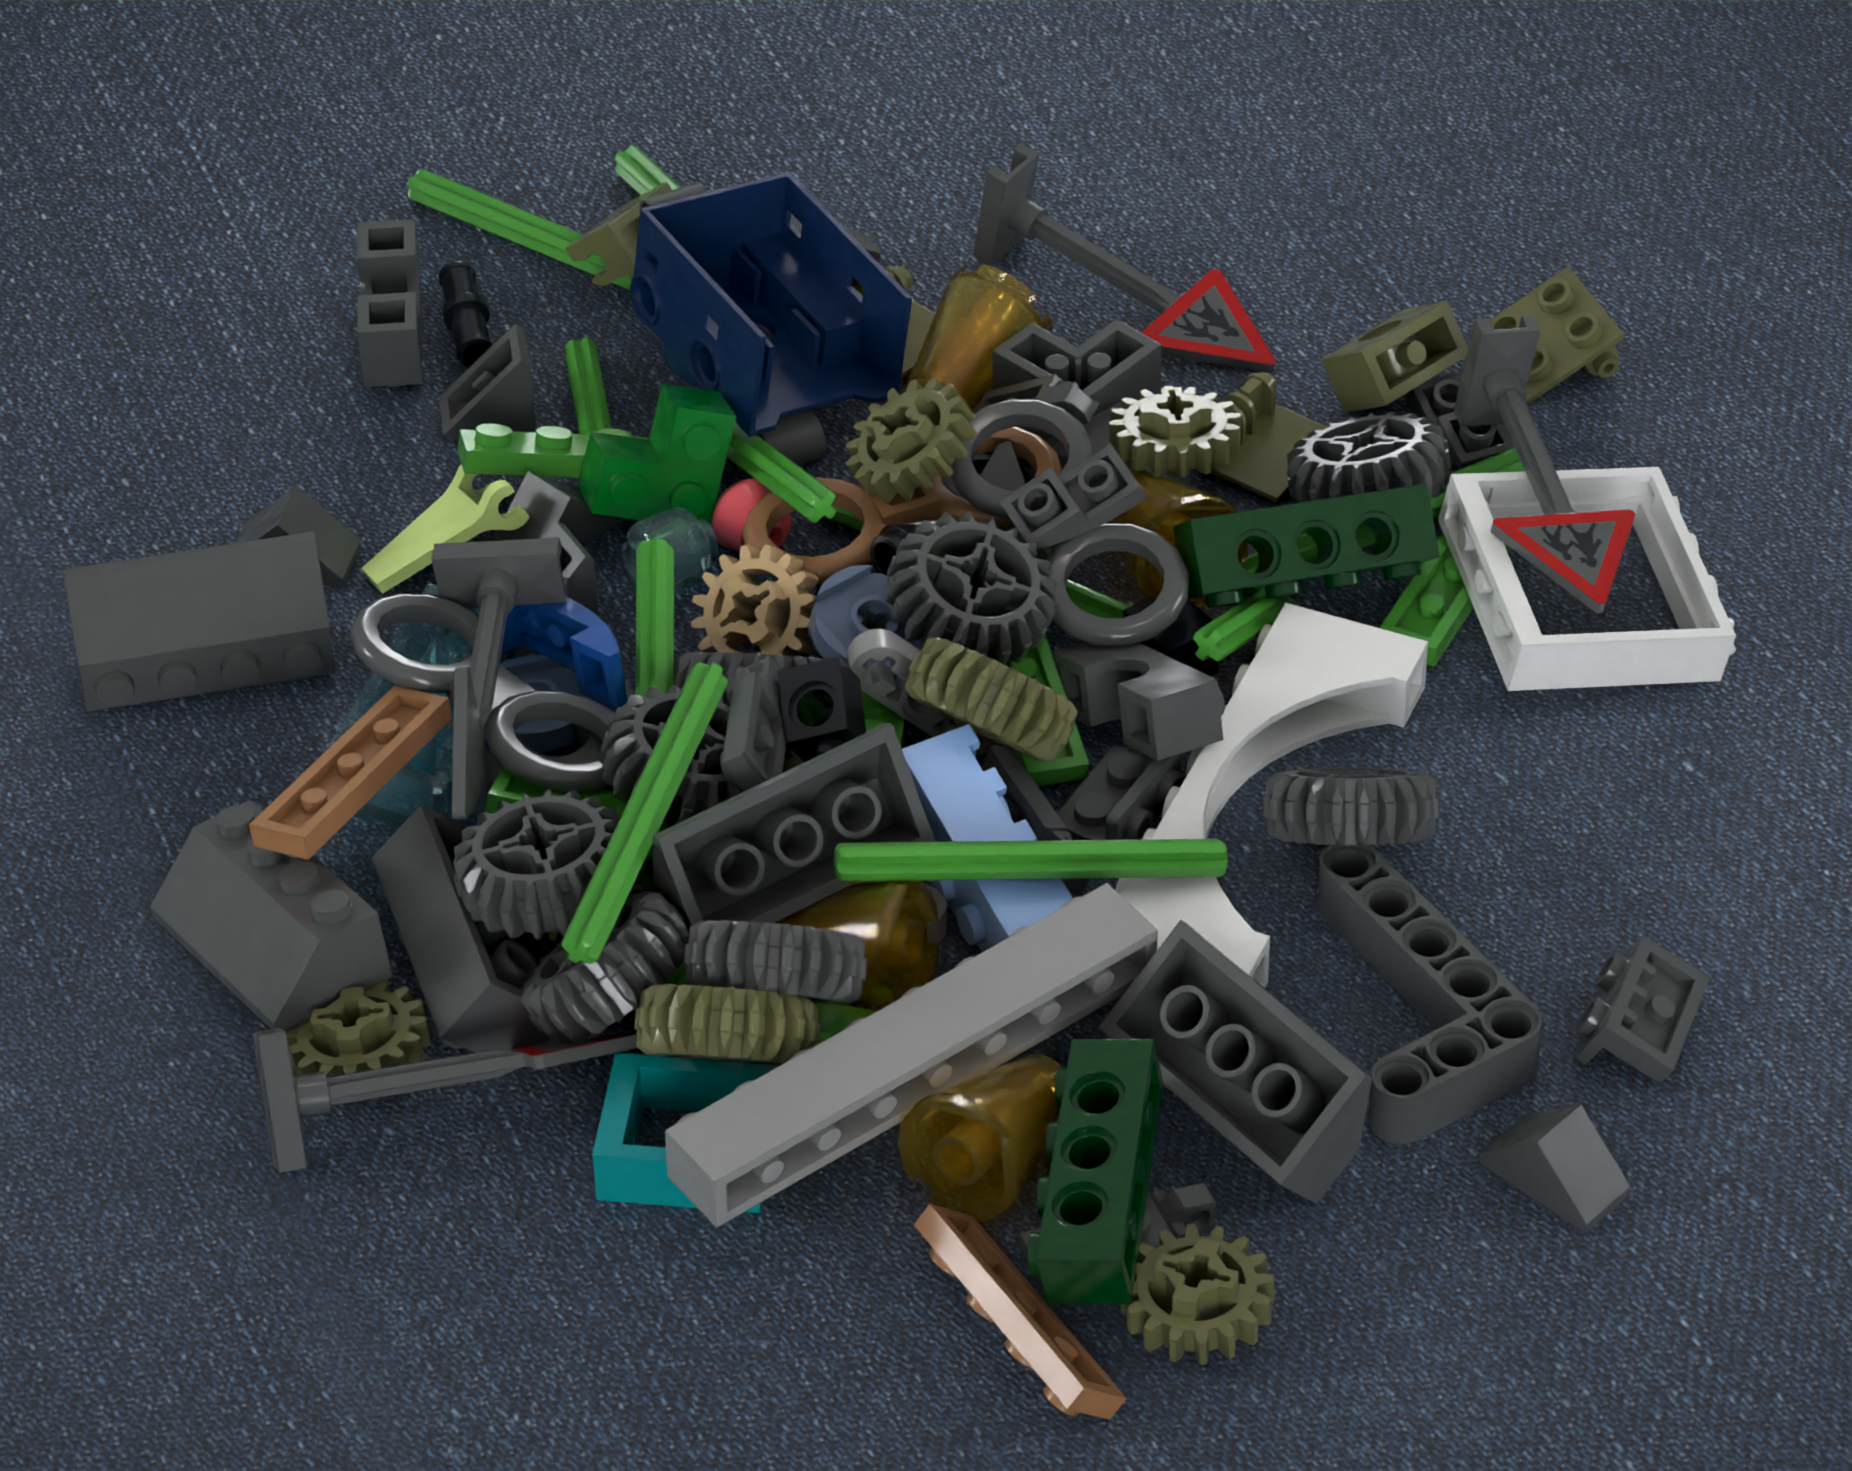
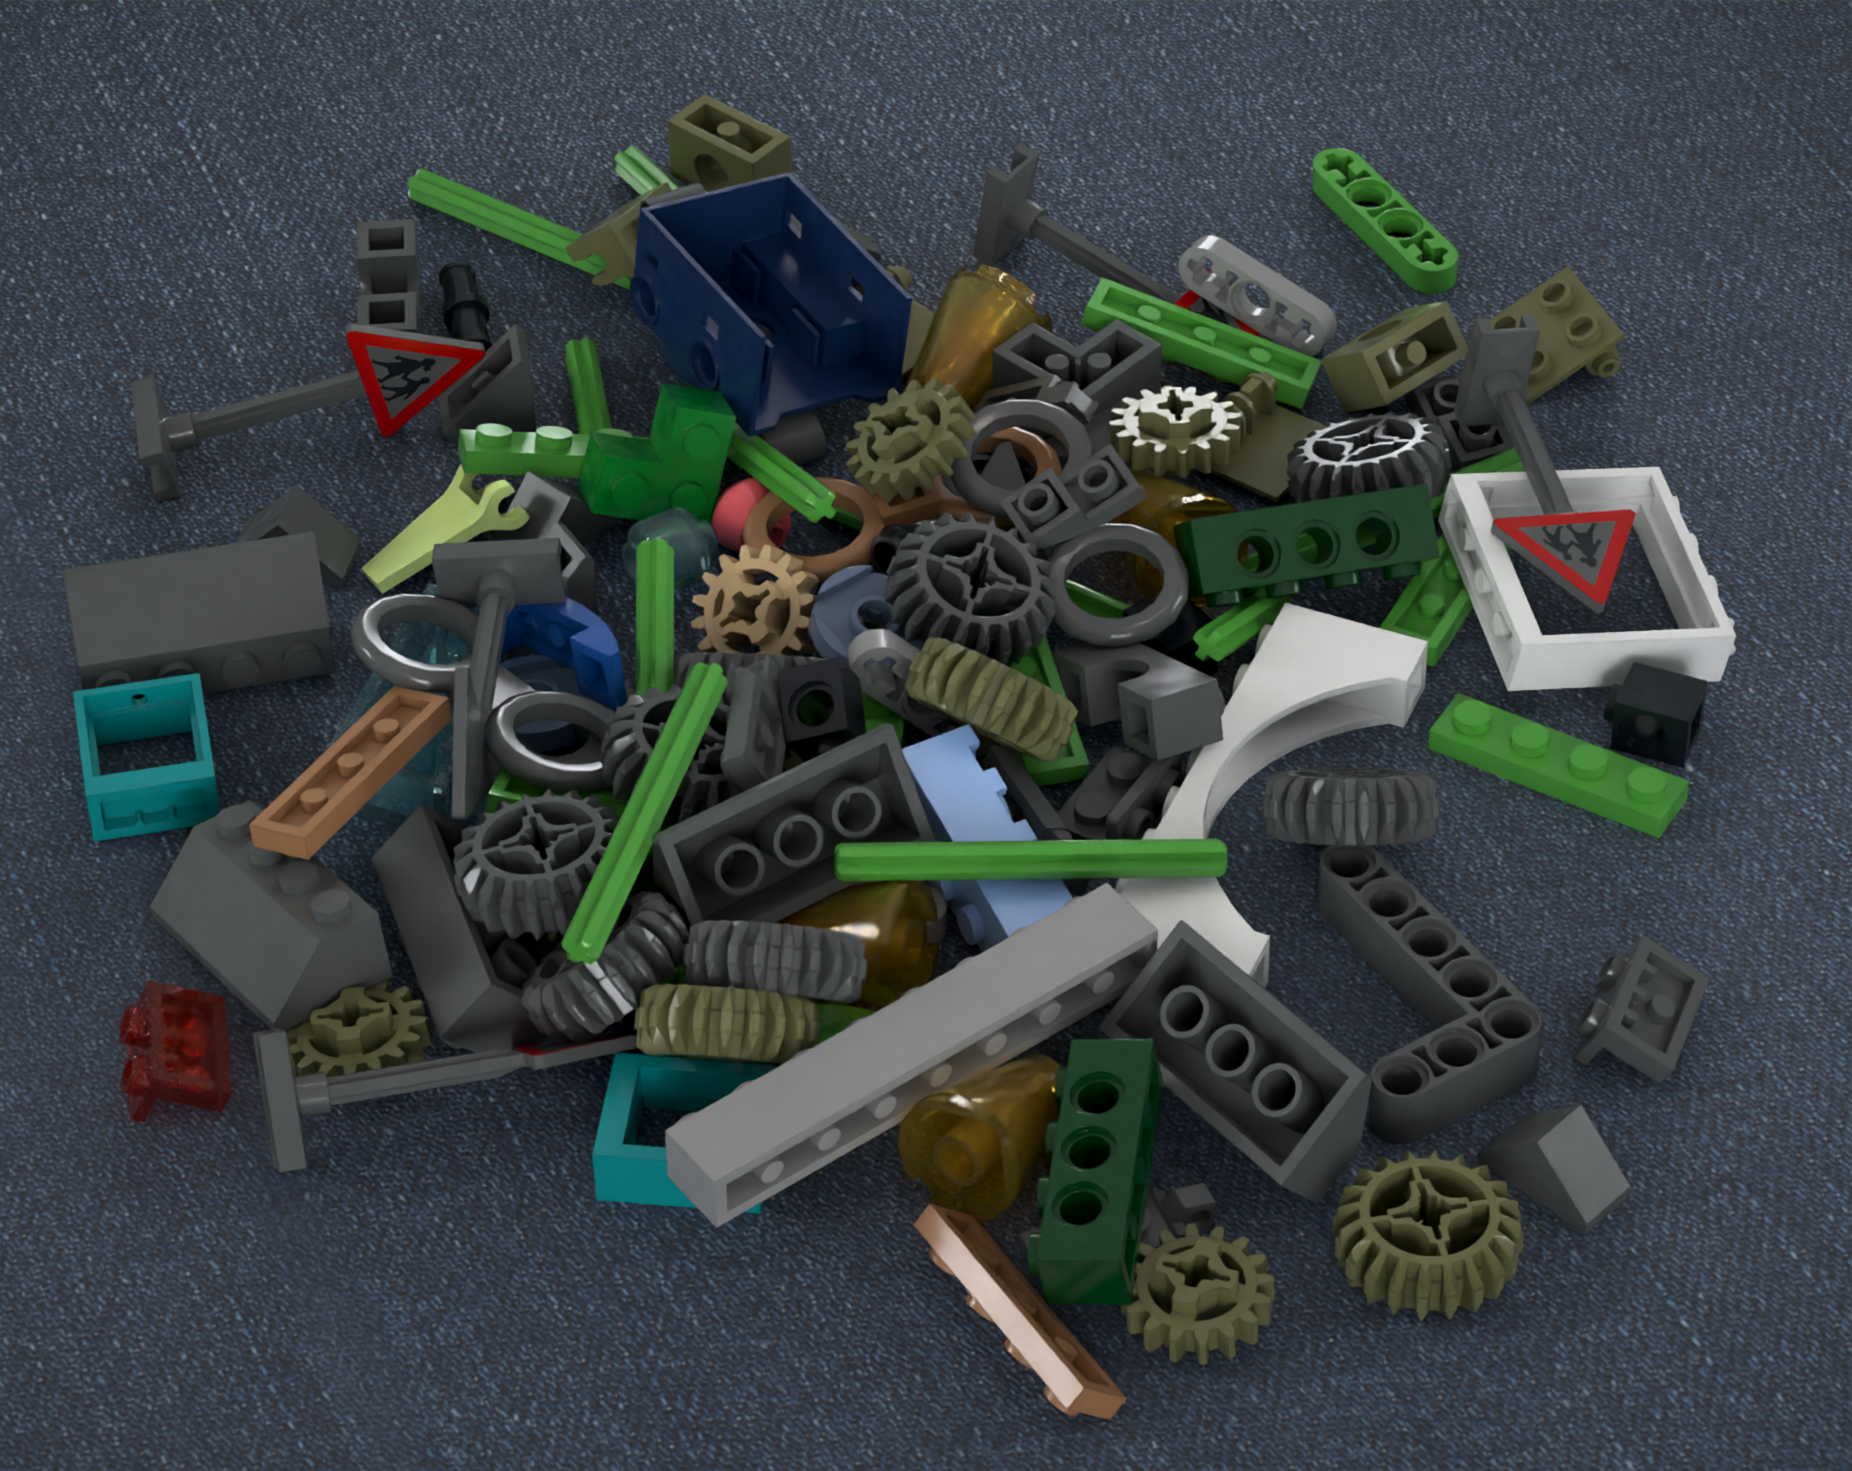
(150, 797): none -> teal window
(175, 1049): none -> clear red bracket
(394, 371): none -> dark grey piece
(724, 146): none -> olive brick
(1203, 342): none -> bright green plate
(1234, 301): none -> light grey beam
(1422, 261): none -> bright green beam
(1428, 1234): none -> olive gear
(1558, 765): none -> bright green plate
(1656, 714): none -> black brick

